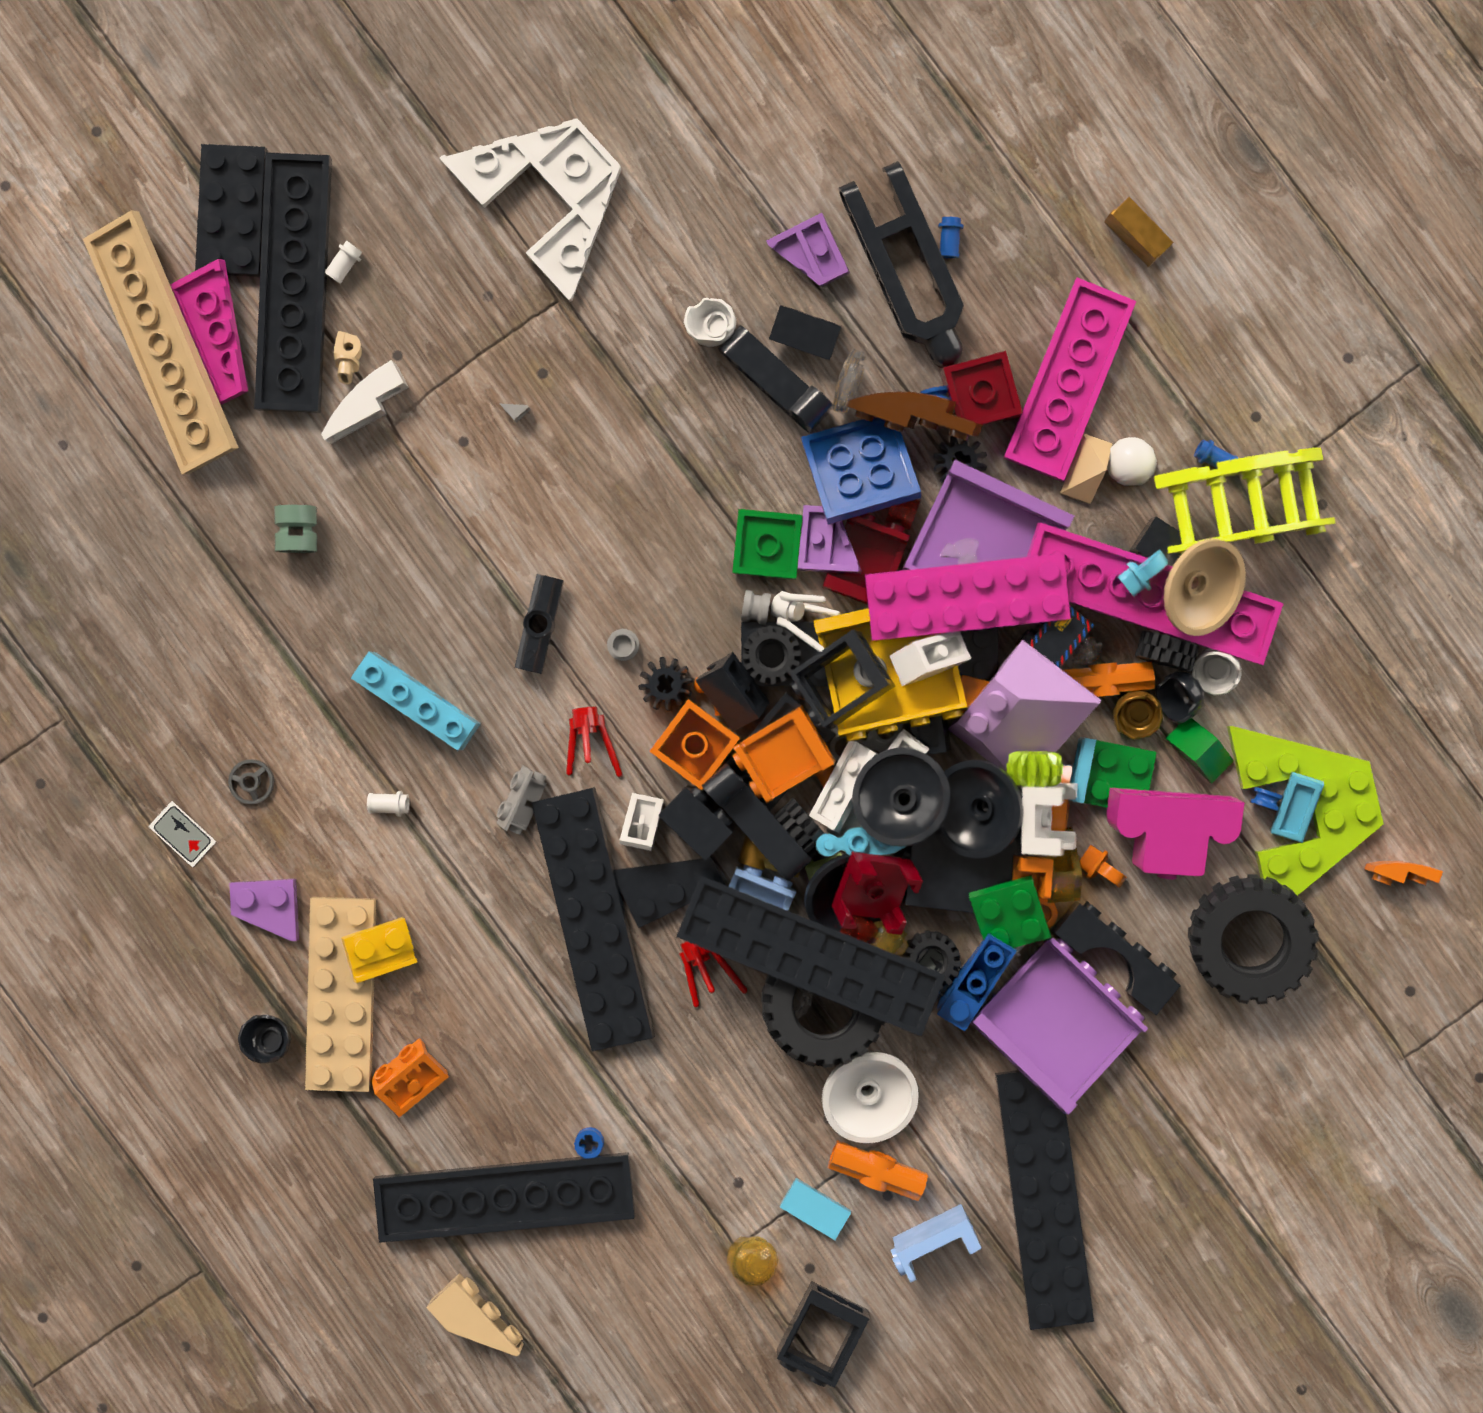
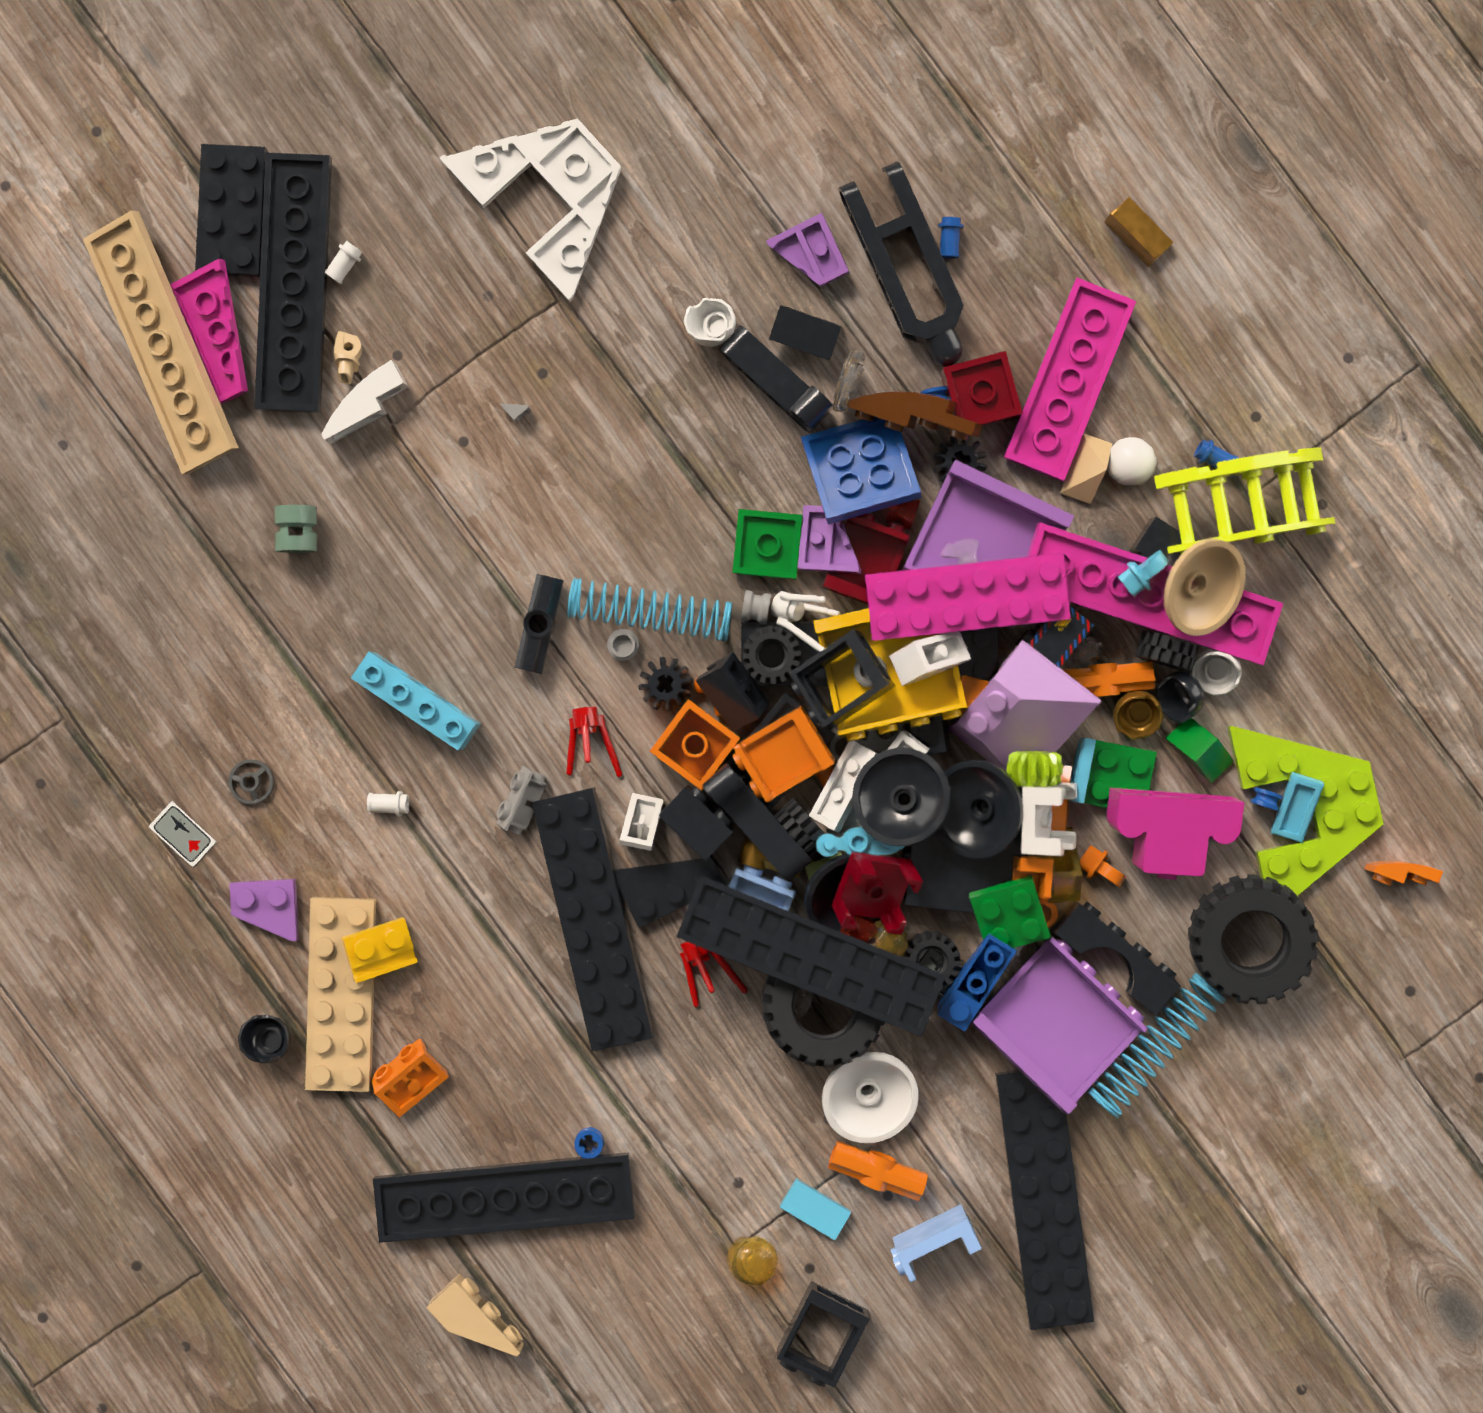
(574, 605): none -> medium azure piece
(1114, 1109): none -> medium azure piece

